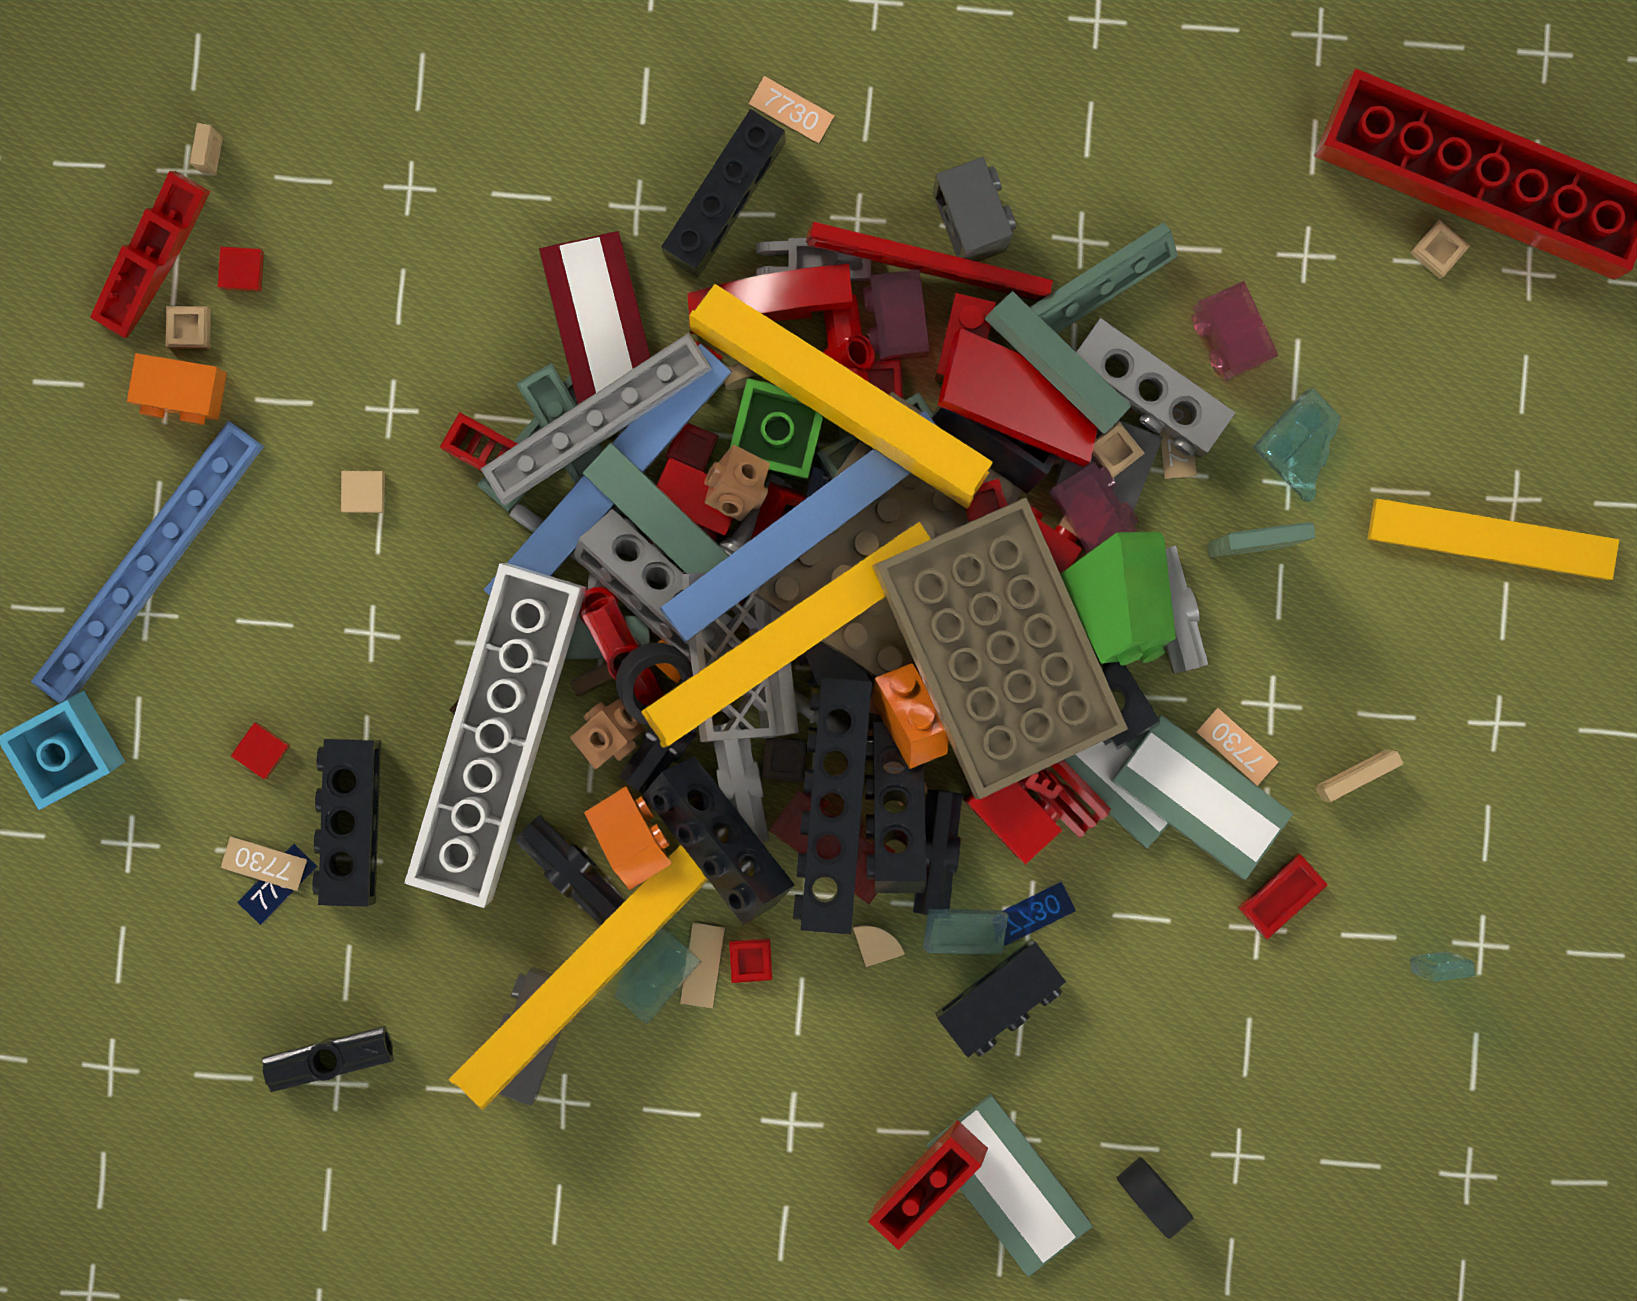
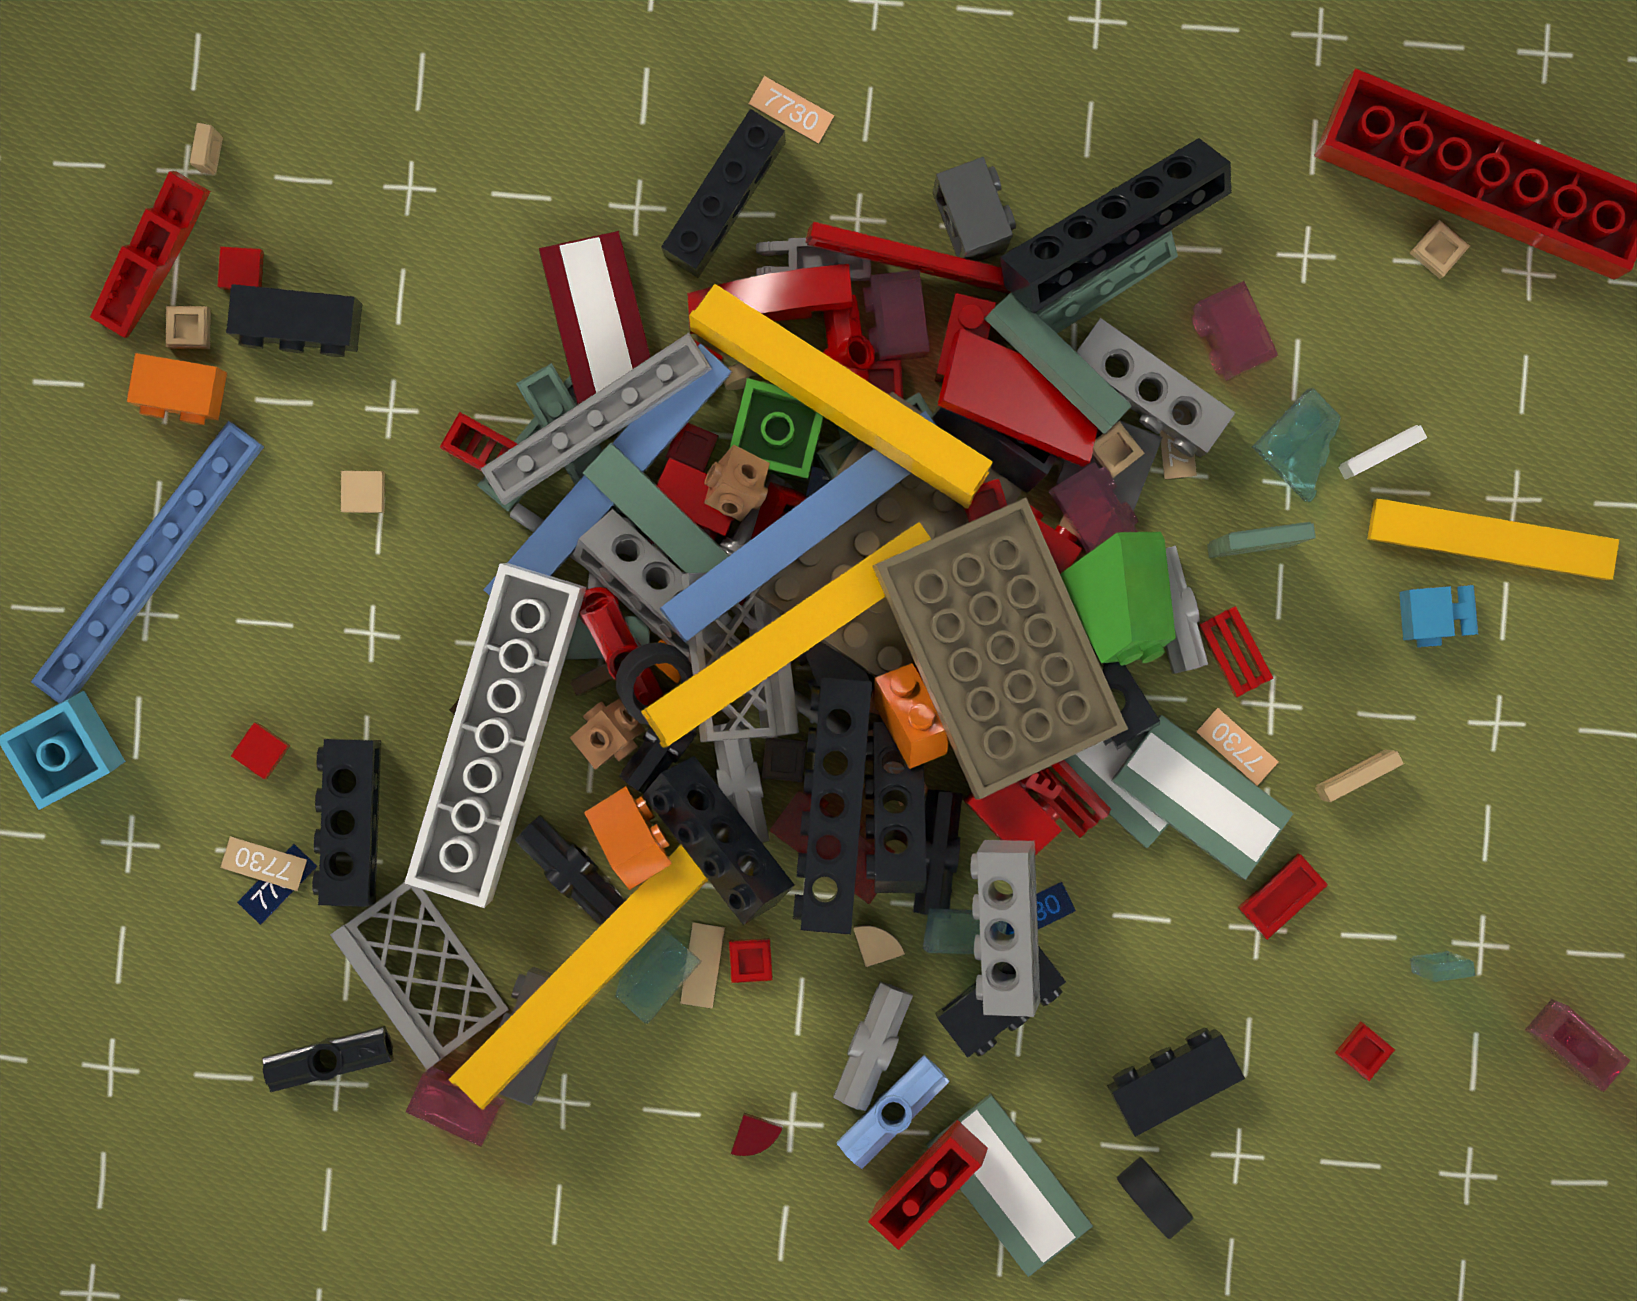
(294, 320): none -> black brick
(389, 993): none -> light grey fence
(451, 1109): none -> clear pink brick
(755, 1135): none -> dark red tile
(872, 1046): none -> light grey piece
(873, 1131): none -> light blue piece
(1015, 864): none -> light grey brick
(1116, 225): none -> black brick
(1175, 1080): none -> black brick
(1251, 647): none -> red tile
(1364, 1051): none -> red tile
(1382, 451): none -> white tile
(1431, 614): none -> dark azure brick
(1577, 1045): none -> clear pink brick

